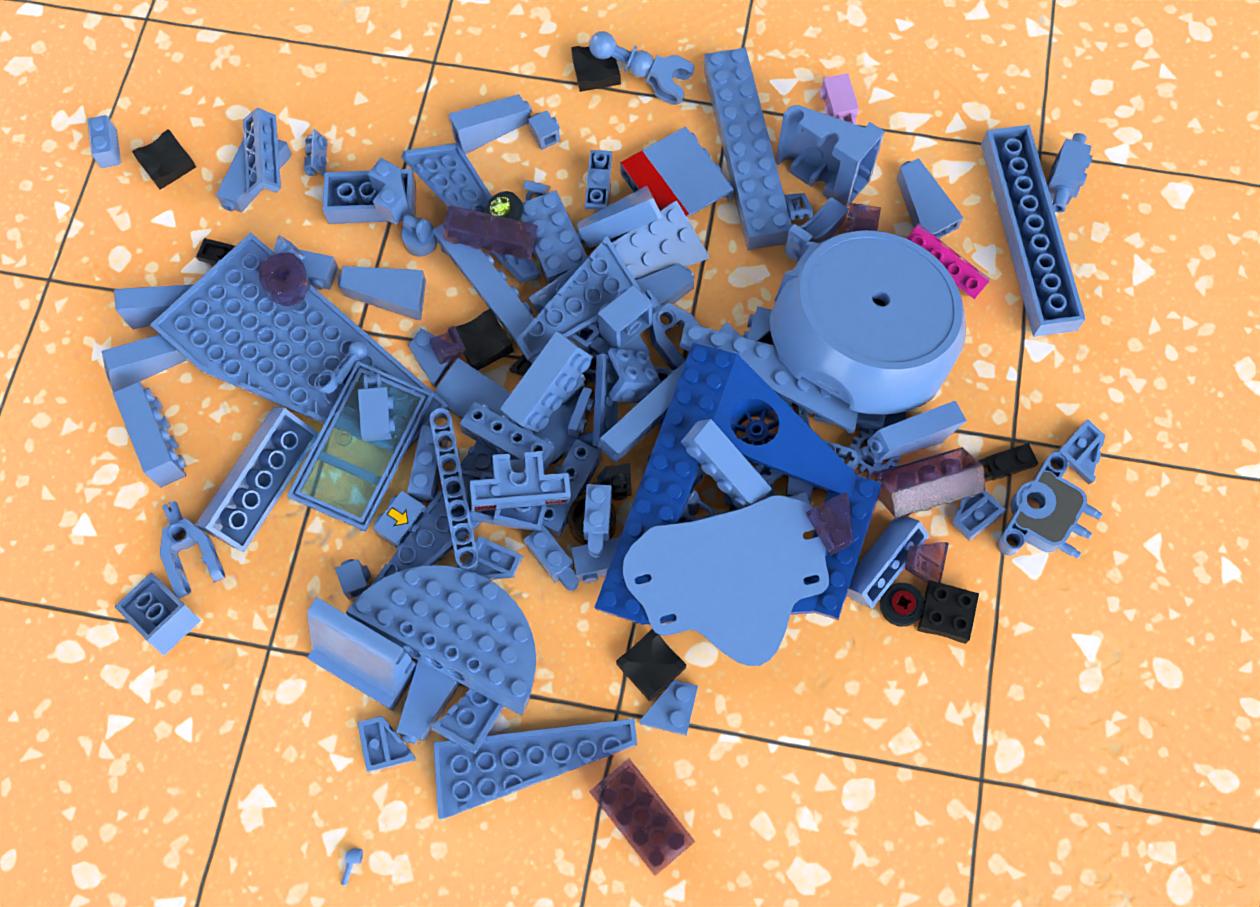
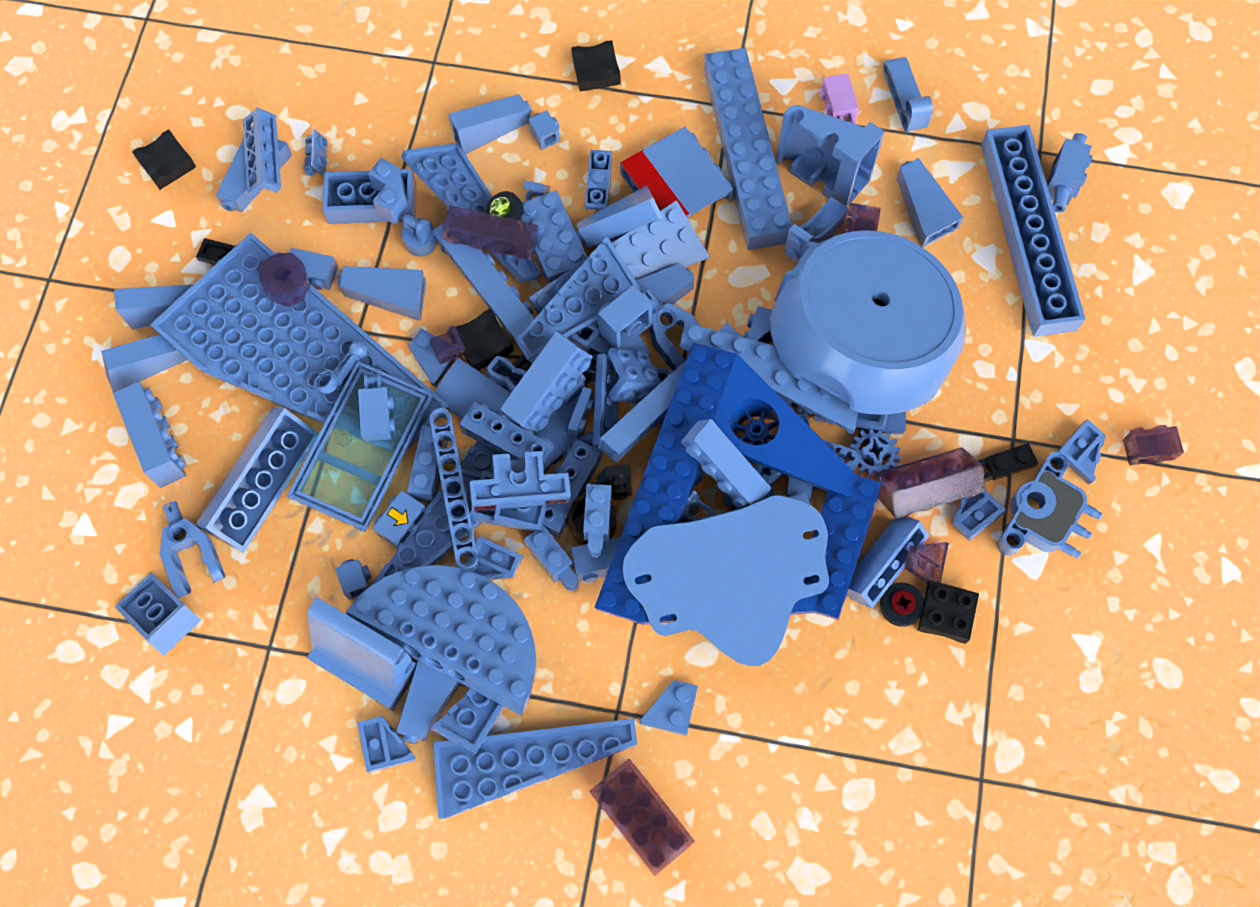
(104, 141): medium blue brick -> none
(283, 246): medium blue piece -> none
(352, 857): medium blue hand -> none
(504, 373): none -> medium blue brick
(641, 64): medium blue piece -> none
(651, 664): black brick -> none
(798, 211): medium blue tile -> none
(833, 523): clear purple wing -> none
(911, 107): none -> medium blue beam
(917, 432): medium blue slope -> none
(965, 274): dark pink brick -> none
(1152, 445): none -> clear purple brick

